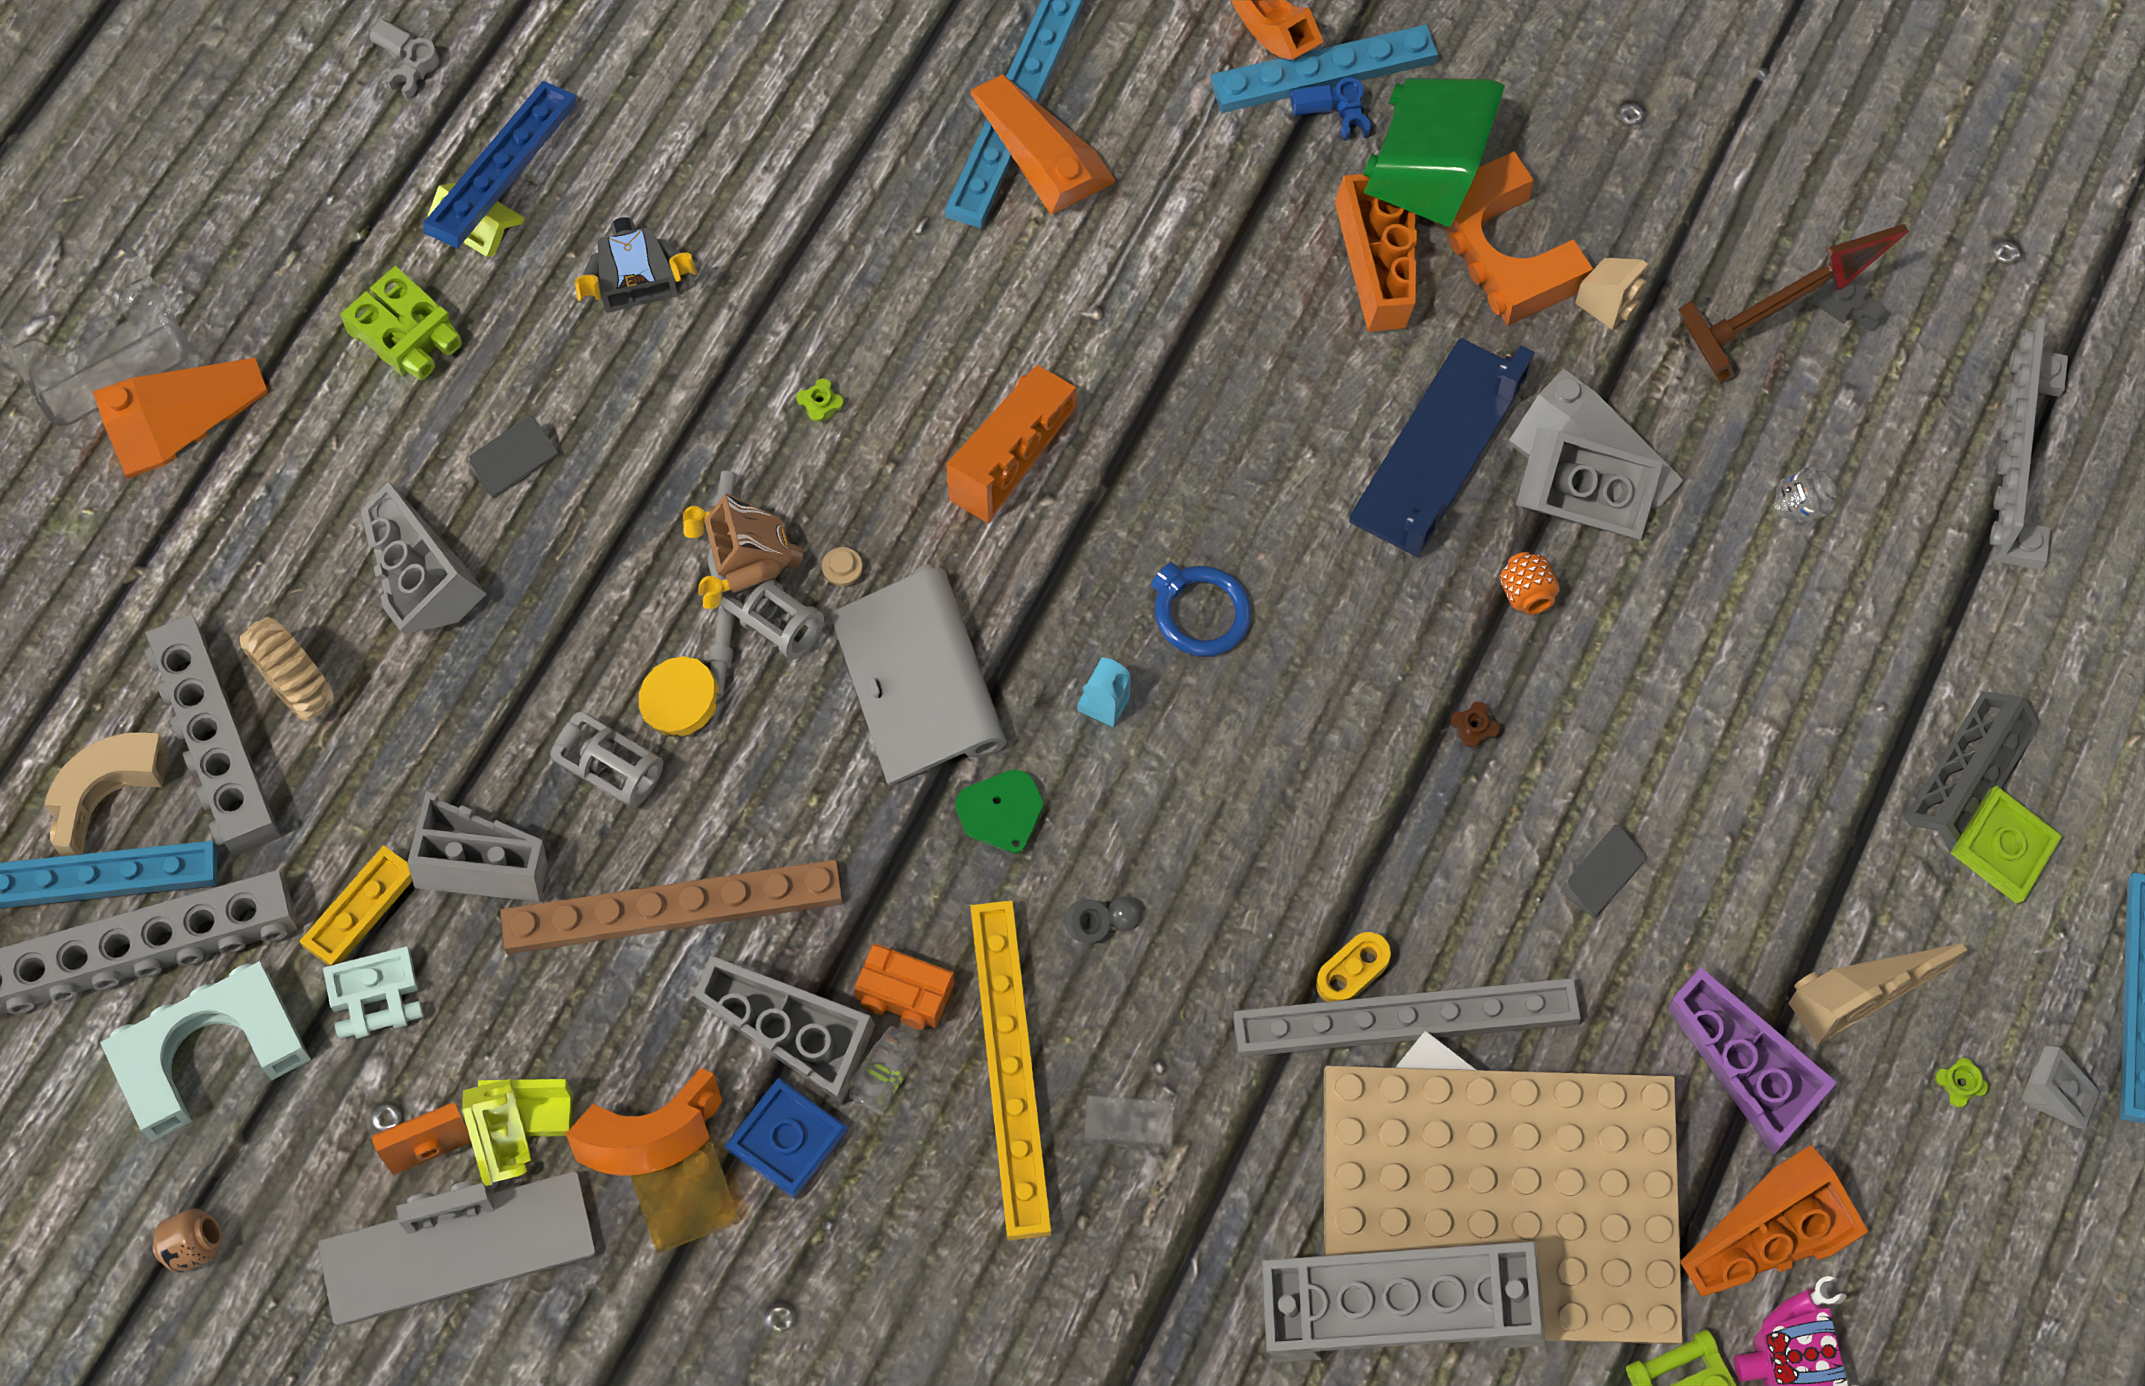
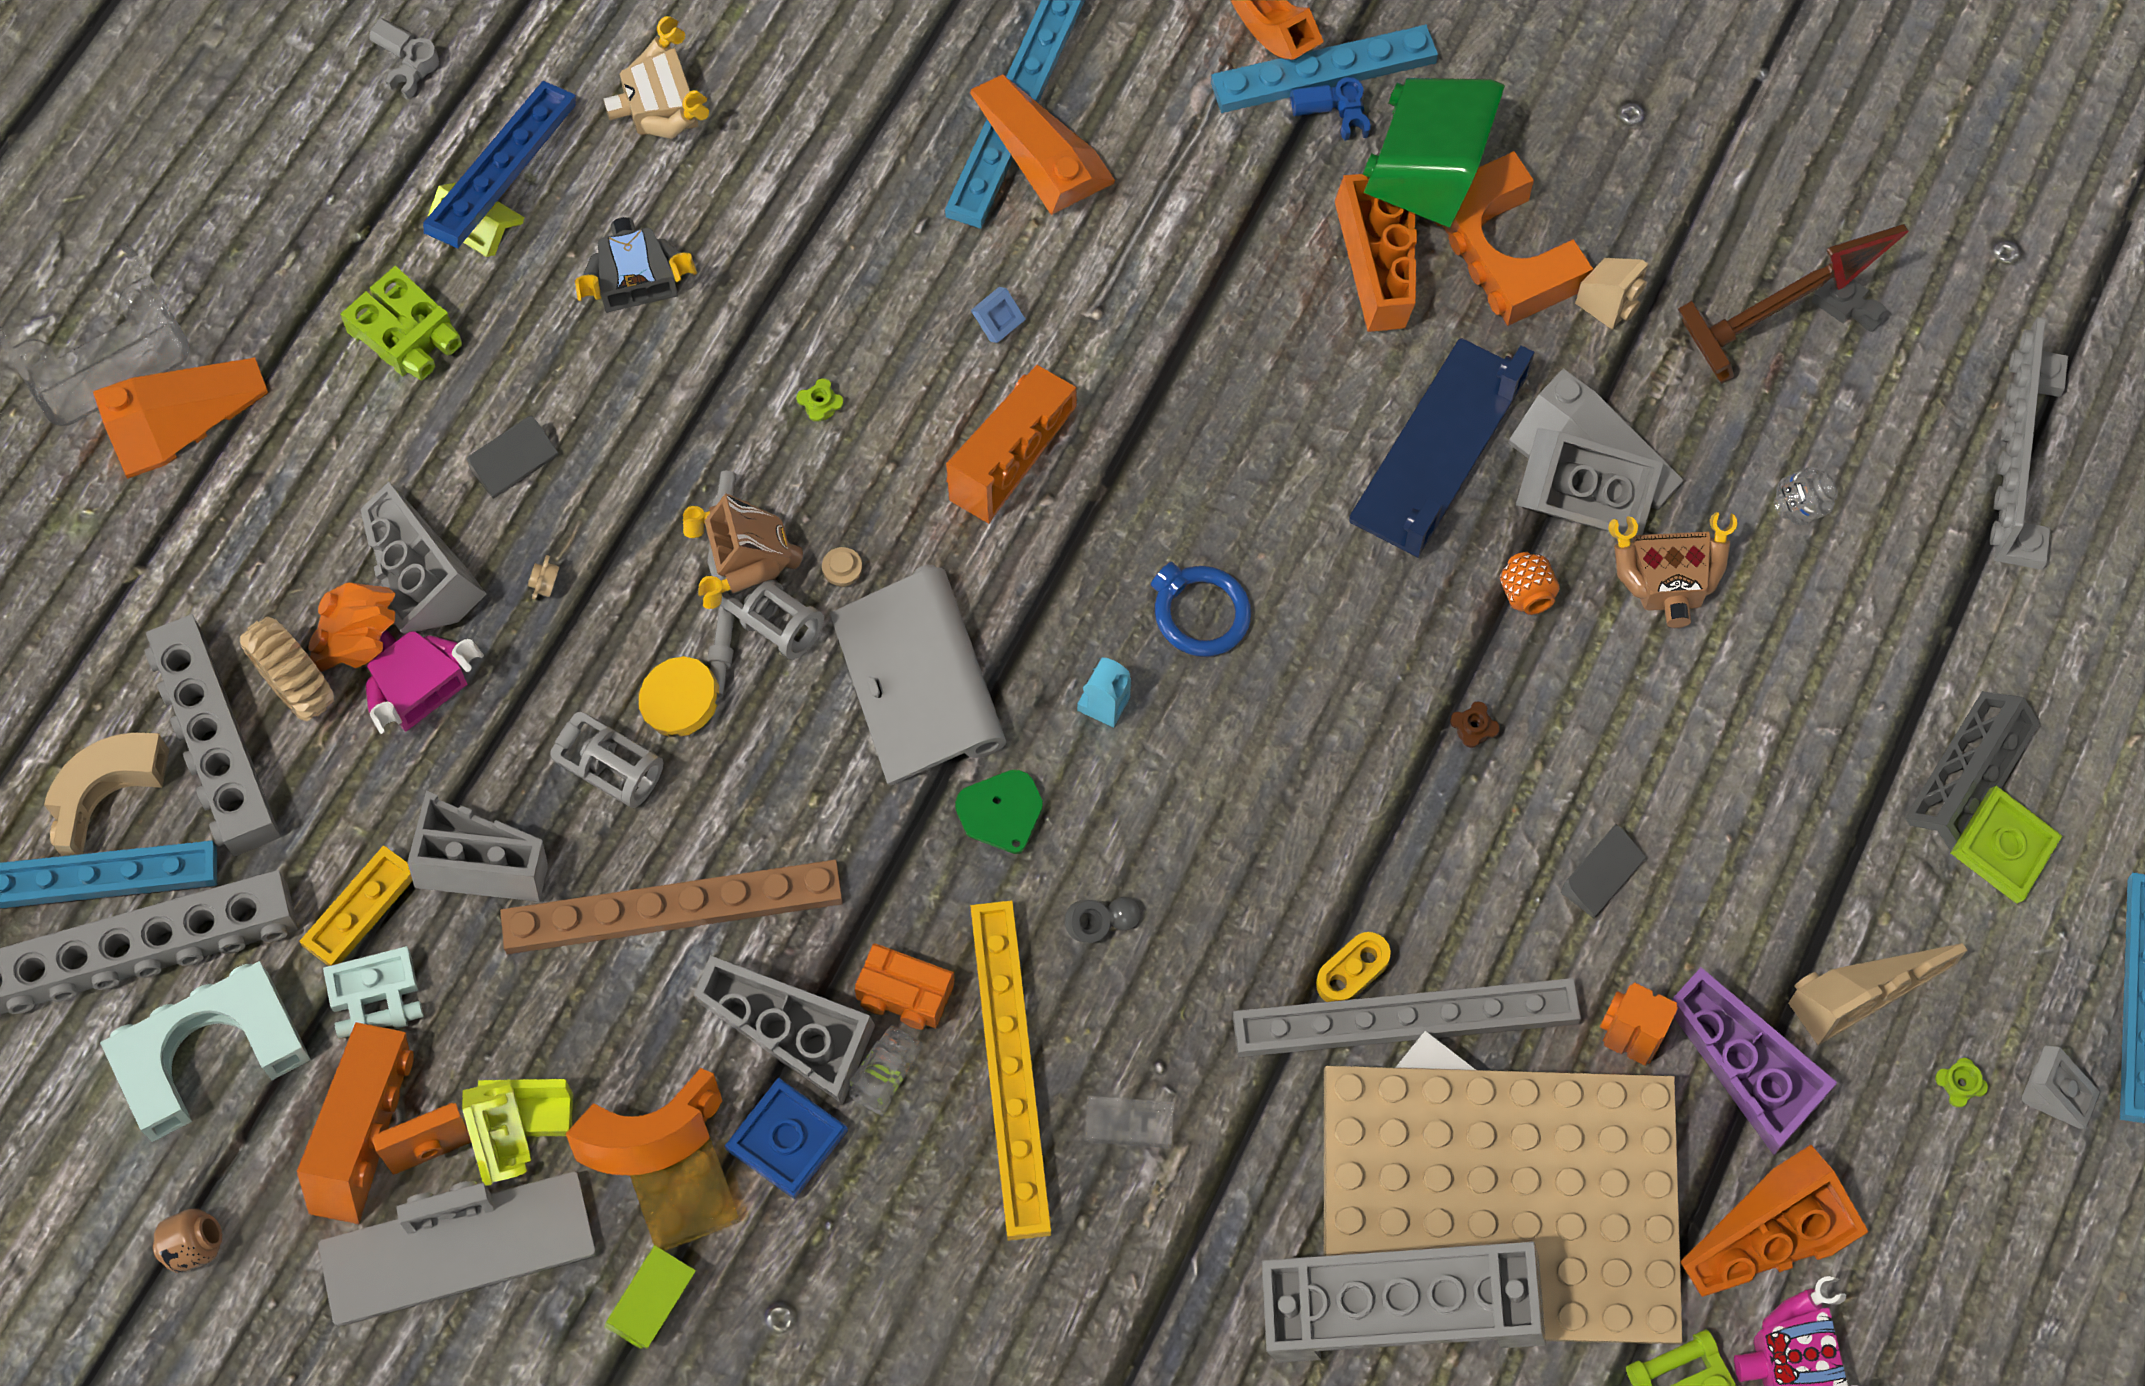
(351, 625): none -> orange plate
(359, 1104): none -> orange wedge
(415, 677): none -> dark pink torso
(543, 578): none -> tan plate
(649, 1298): none -> lime hinge
(658, 90): none -> torso
(998, 314): none -> medium blue plate
(1637, 1022): none -> orange brick
(1672, 569): none -> medium nougat torso

